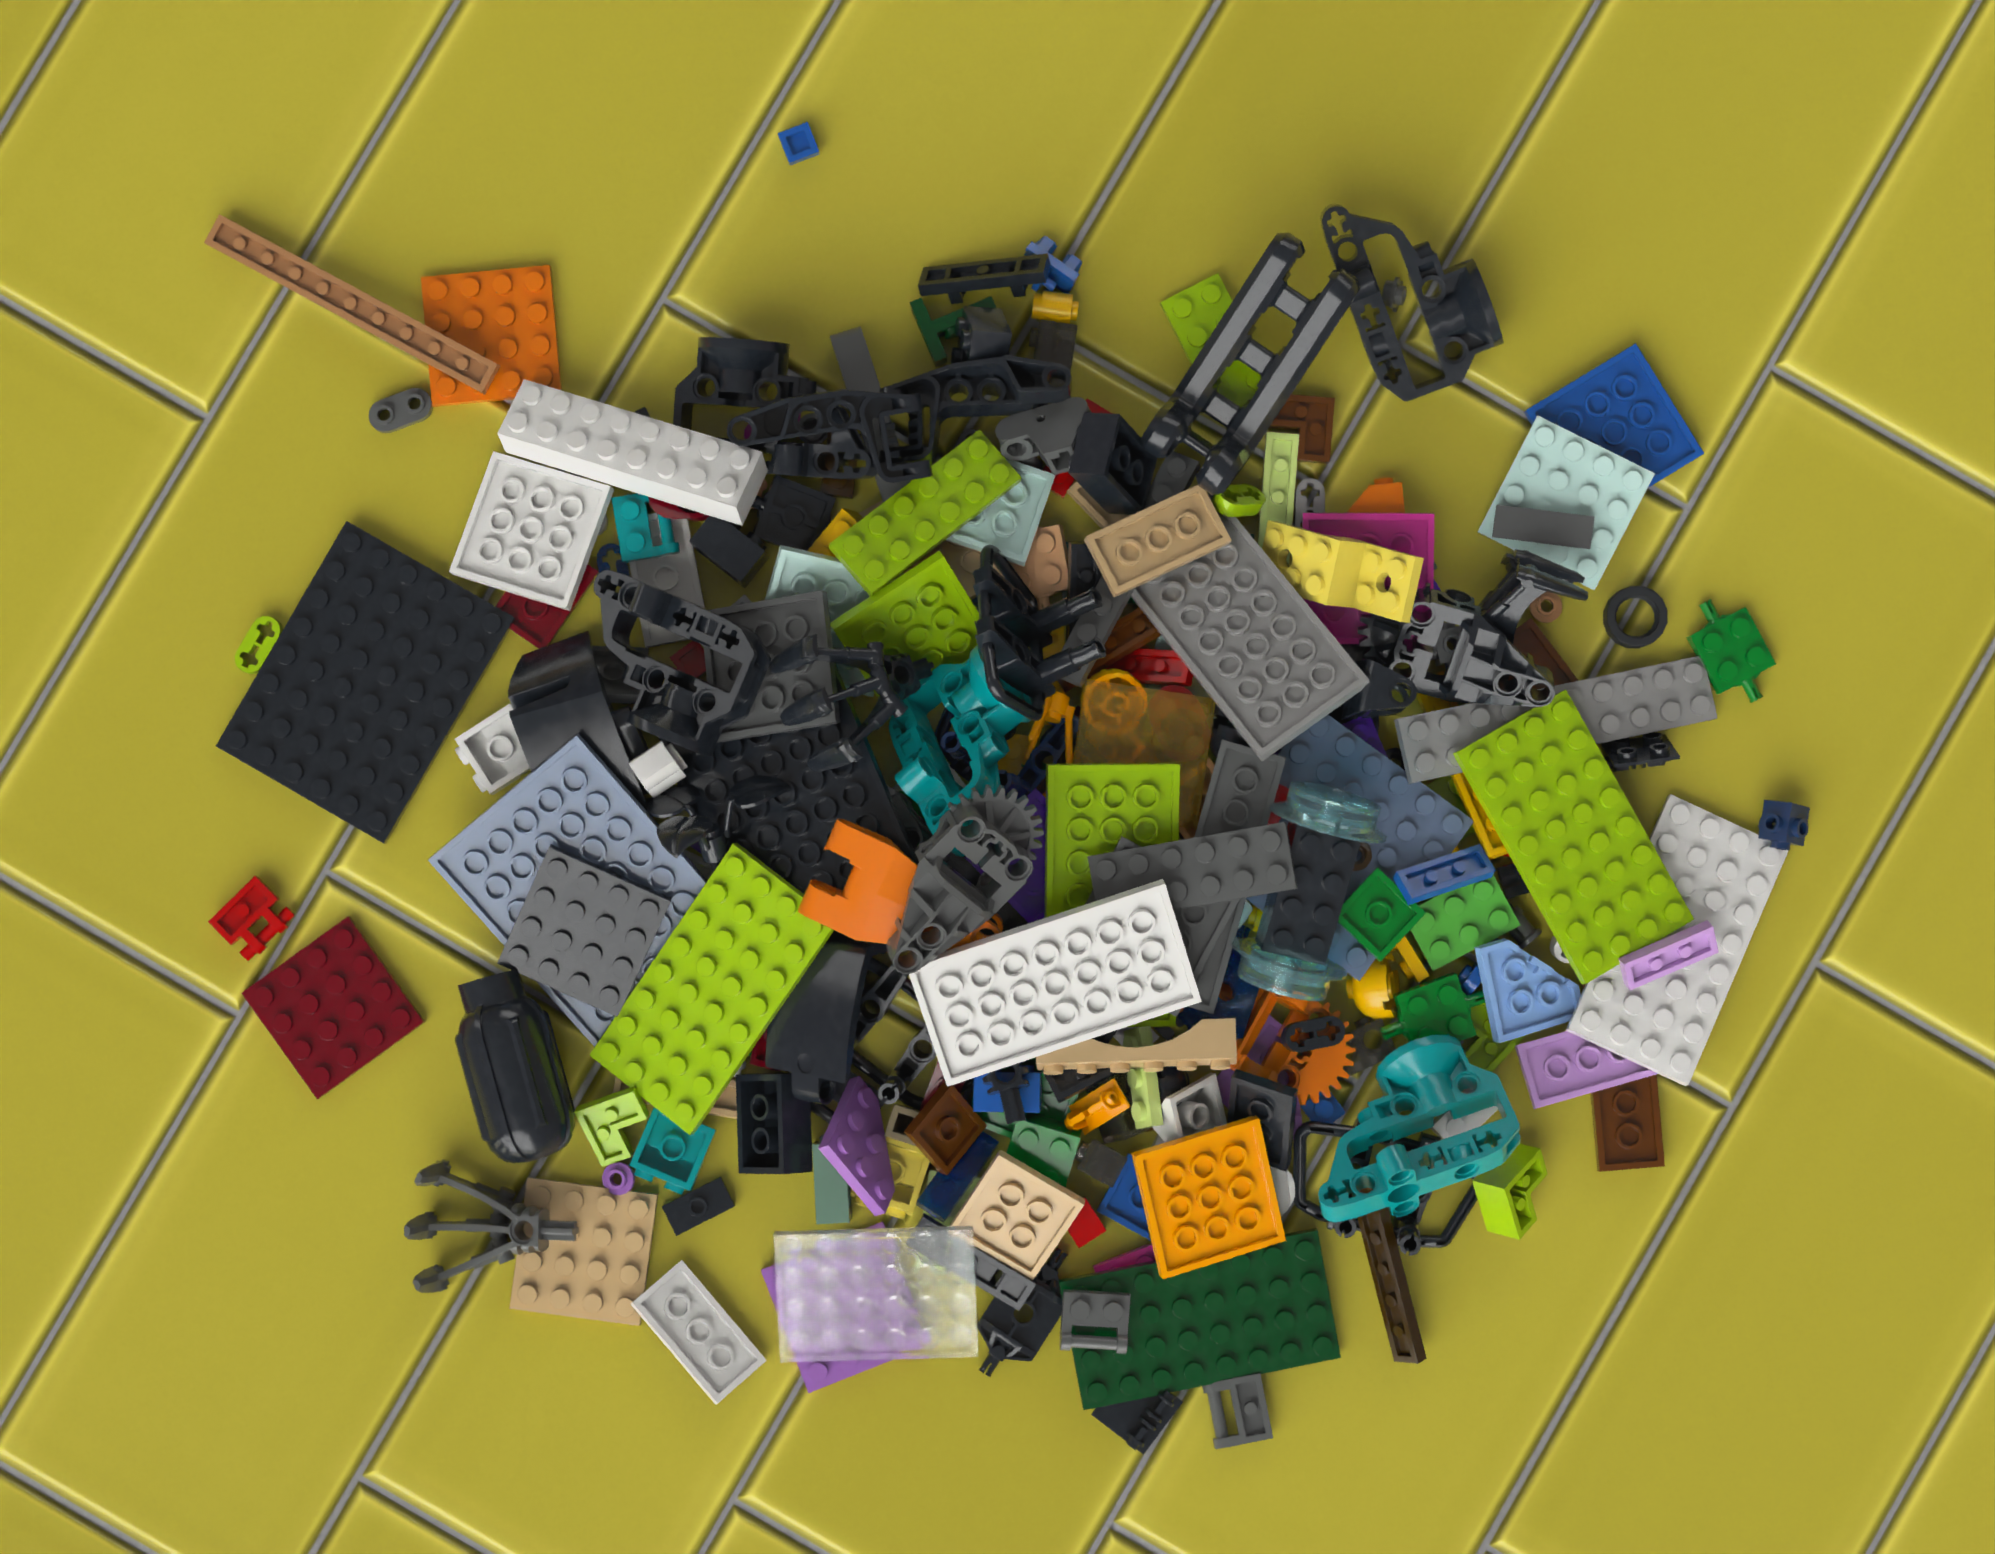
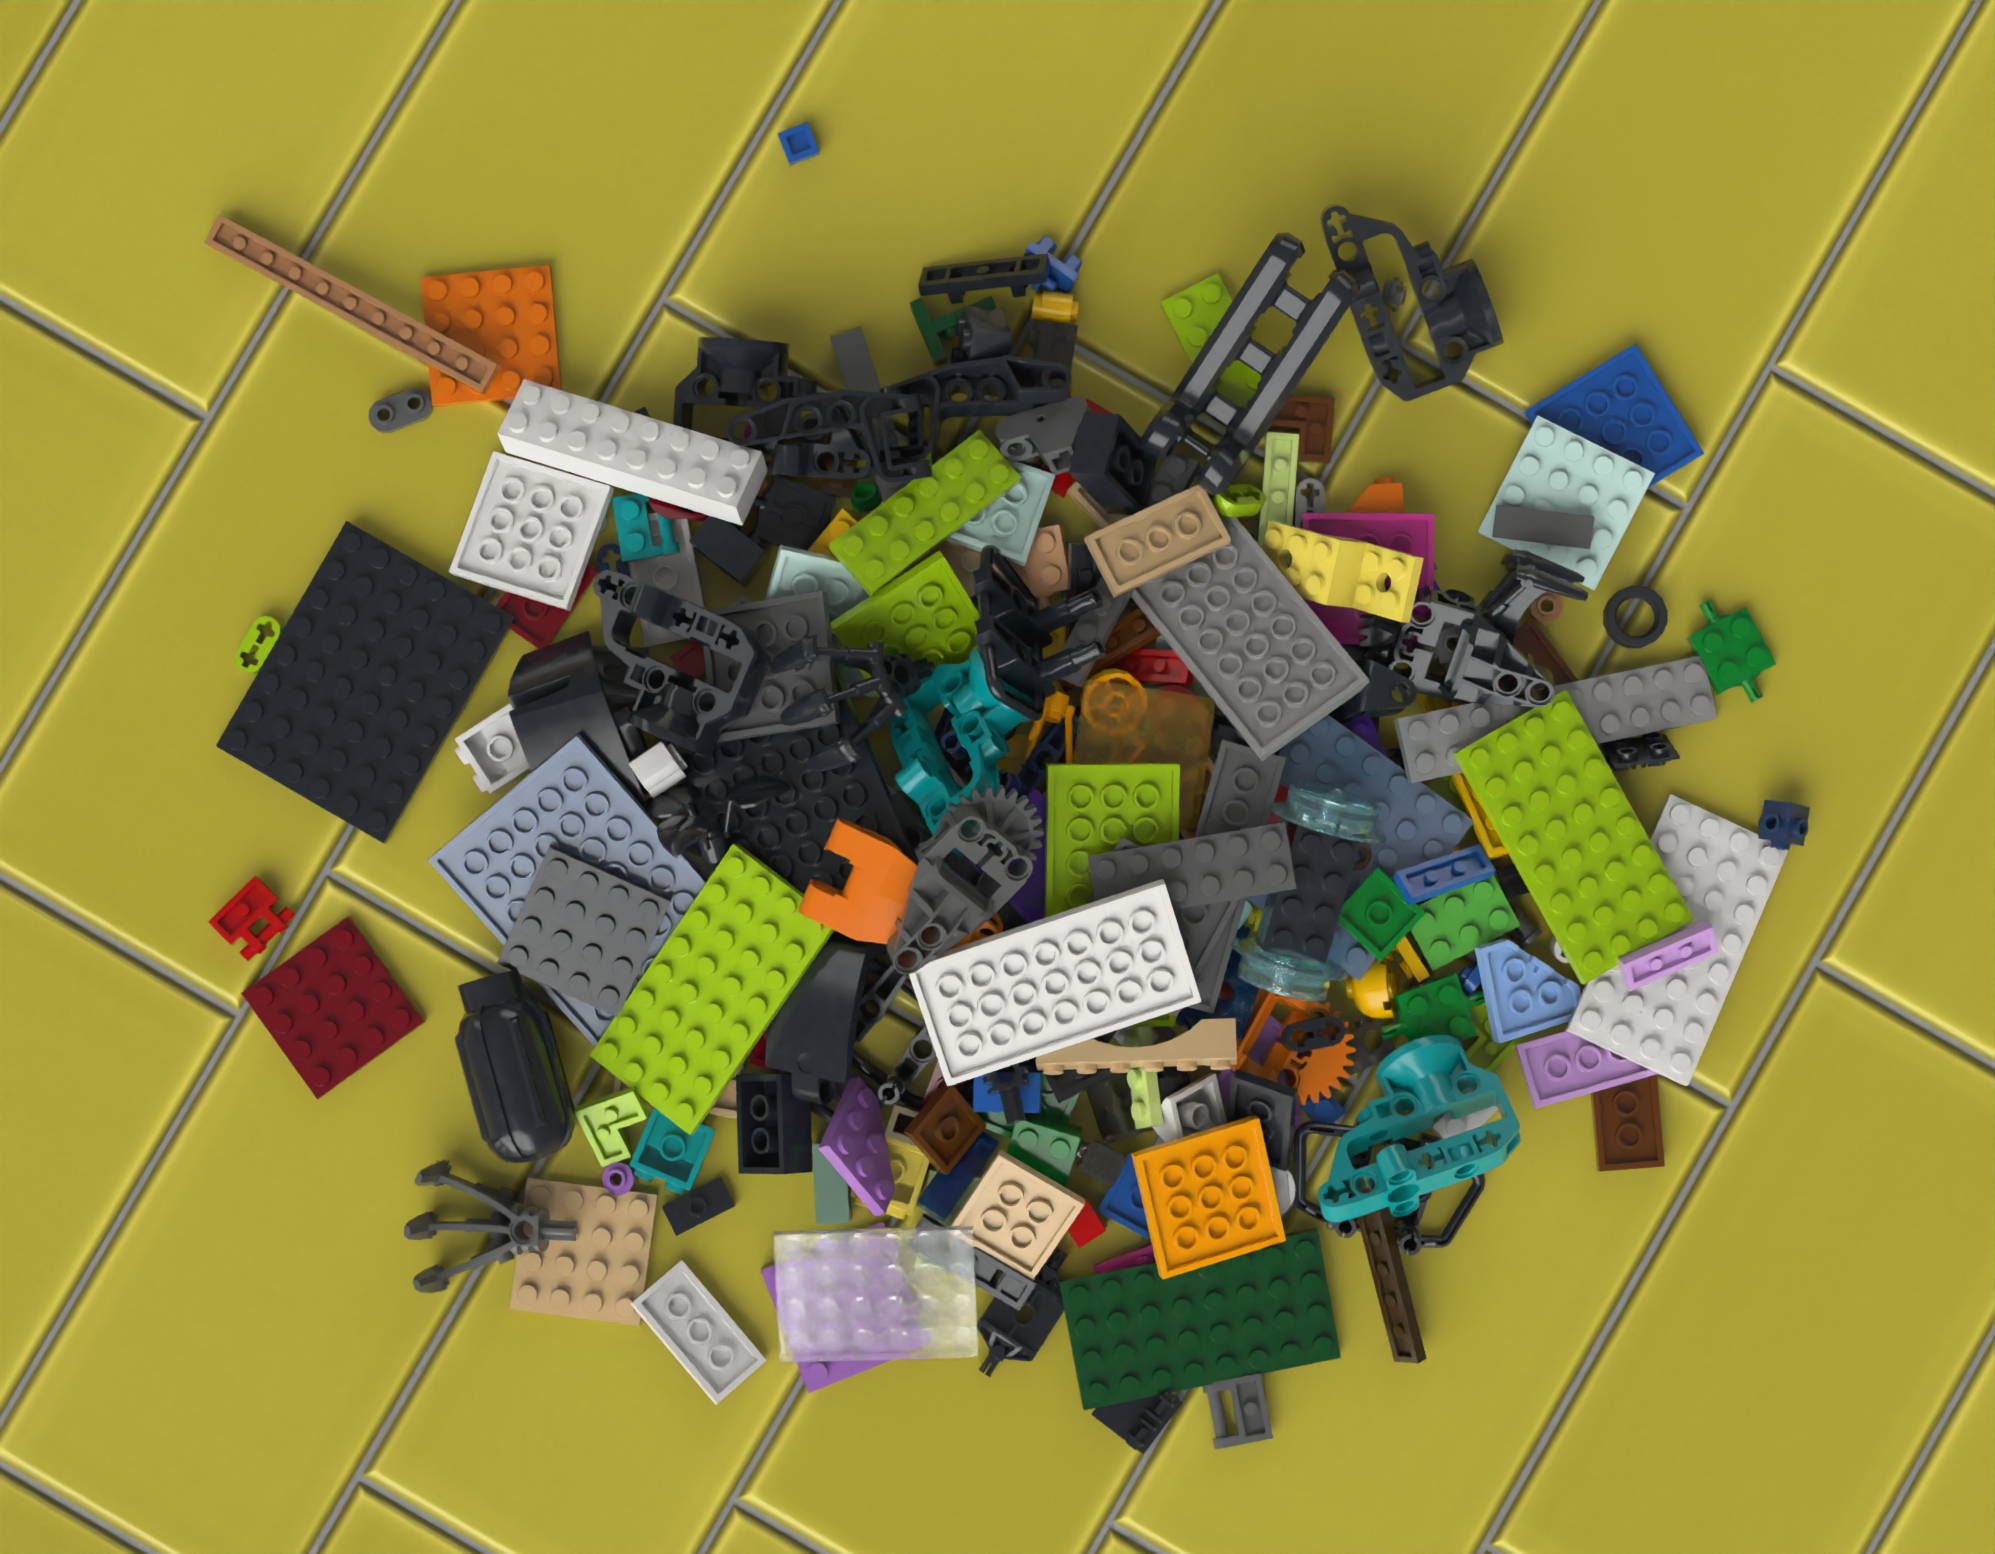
(865, 497): none -> green plate
(1096, 1310): dark grey plate -> none
(1097, 1108): light orange hinge -> none
(1507, 1190): lime brick -> none

